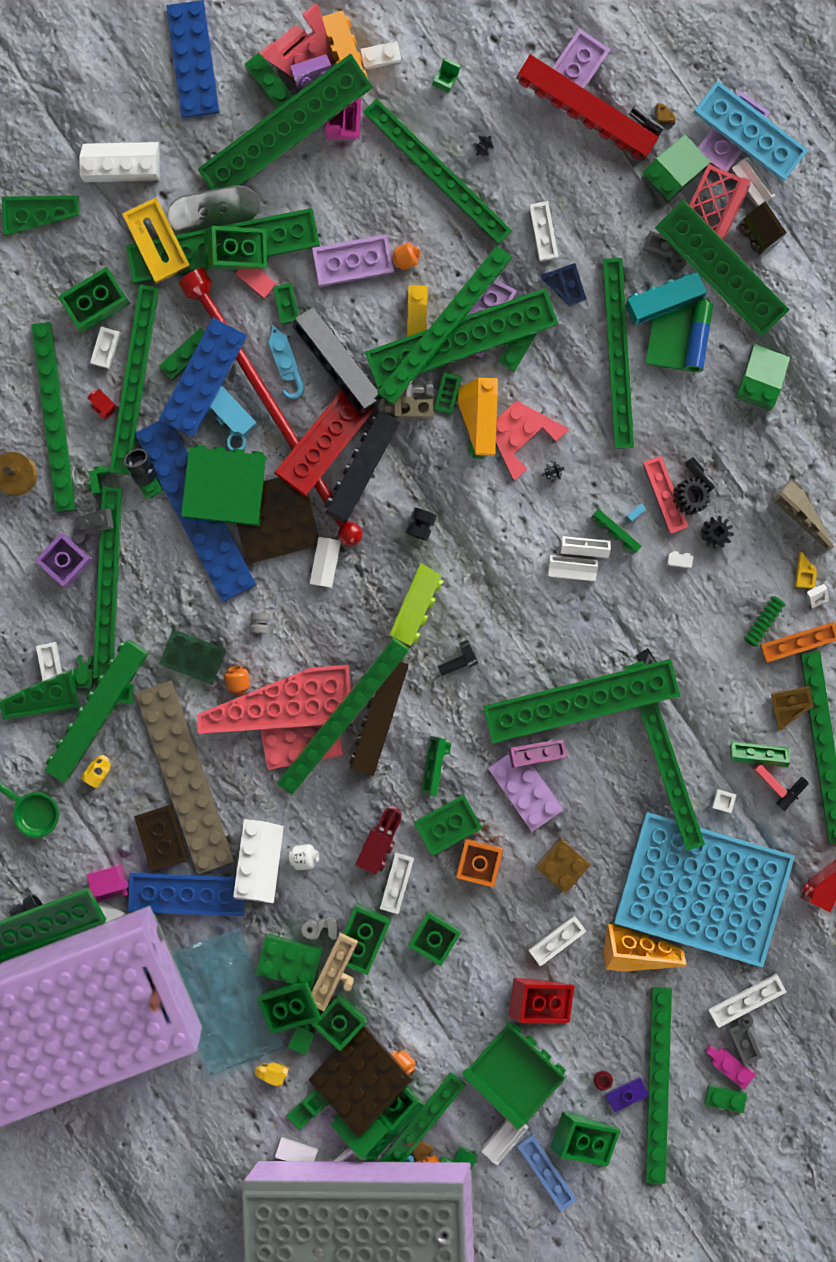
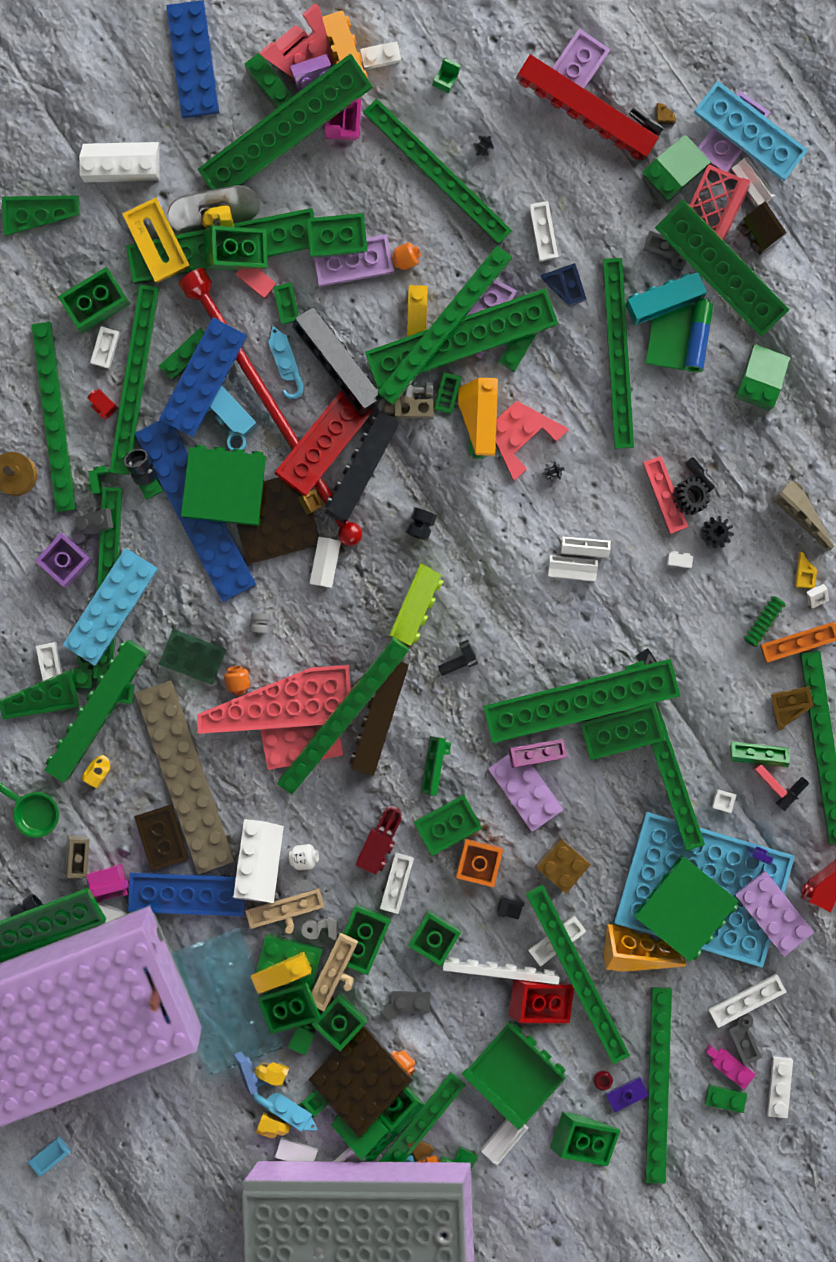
(49, 1156): none -> medium azure tile
(76, 856): none -> dark tan brick
(110, 606): none -> medium azure plate
(218, 217): none -> yellow rock
(249, 1078): none -> medium blue plate
(272, 1126): none -> yellow rock
(281, 973): none -> yellow slope
(285, 909): none -> tan plate
(286, 1109): none -> medium azure plate
(311, 502): none -> pearl gold plate
(337, 235): none -> green plate
(407, 1002): none -> dark grey hinge
(509, 971): none -> white plate
(510, 907): none -> black panel
(546, 1172): medium blue plate -> none
(577, 974): none -> green plate
(616, 531): green plate -> none
(622, 731): none -> green plate
(635, 513): medium azure tile -> none
(686, 908): none -> green panel
(759, 854): none -> dark purple plate
(774, 913): none -> lavender plate
(780, 1087): none -> white plate

